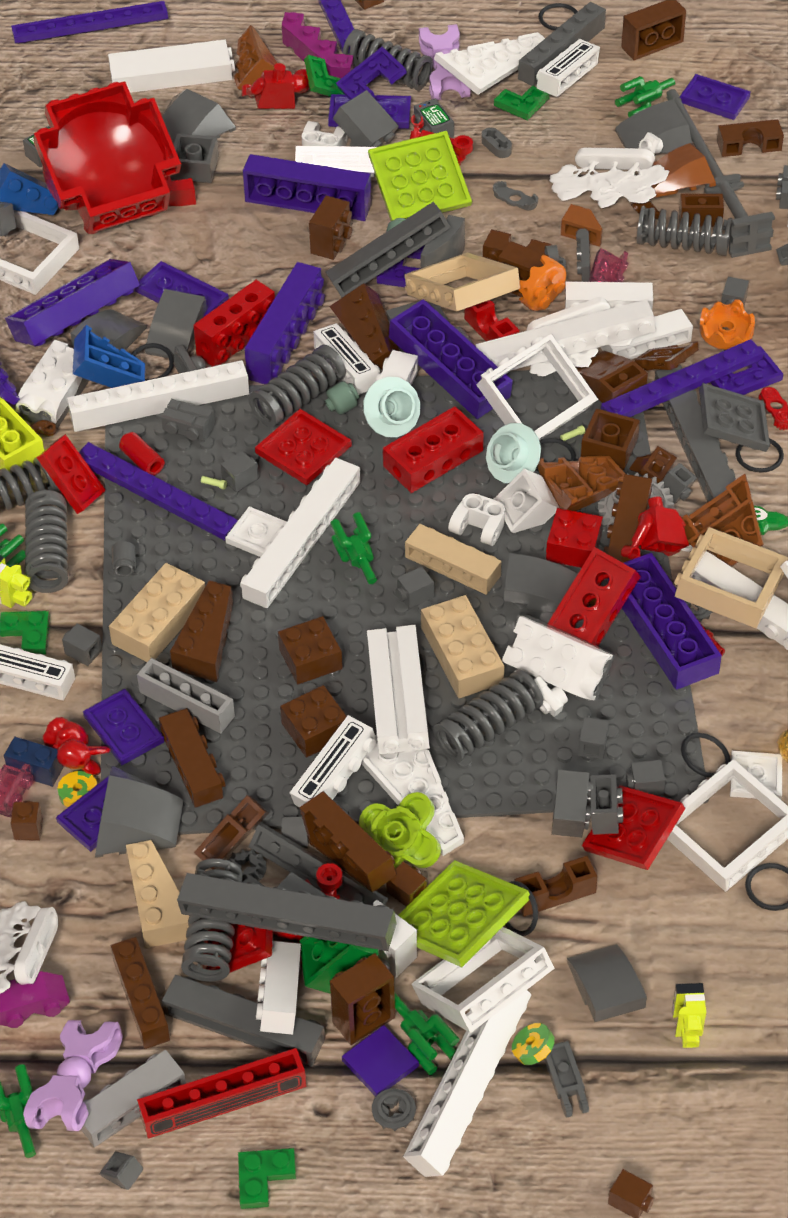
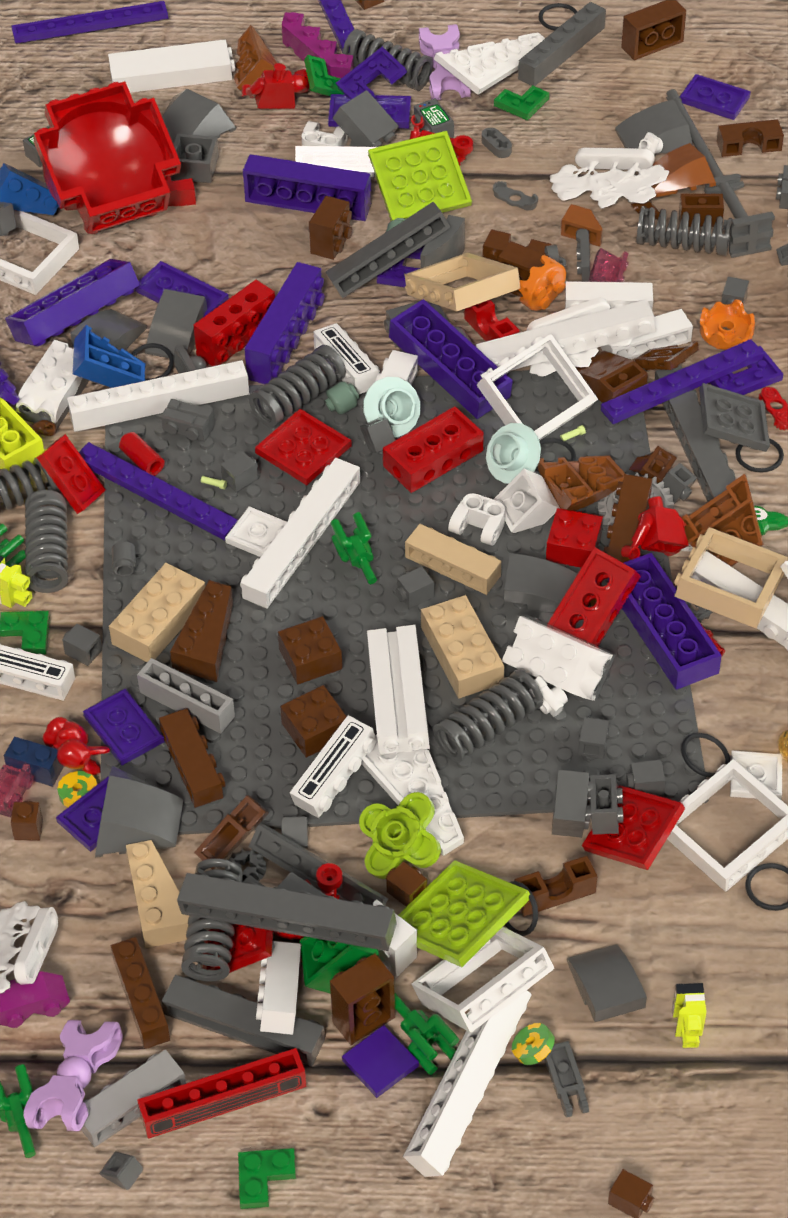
(346, 843): reddish brown wedge -> none
(366, 322): reddish brown wedge -> none
(377, 434): none -> dark grey brick
(389, 1099): dark grey gear -> none
(567, 67): white brick -> none
(610, 436): reddish brown brick -> none
(643, 93): green plant -> none

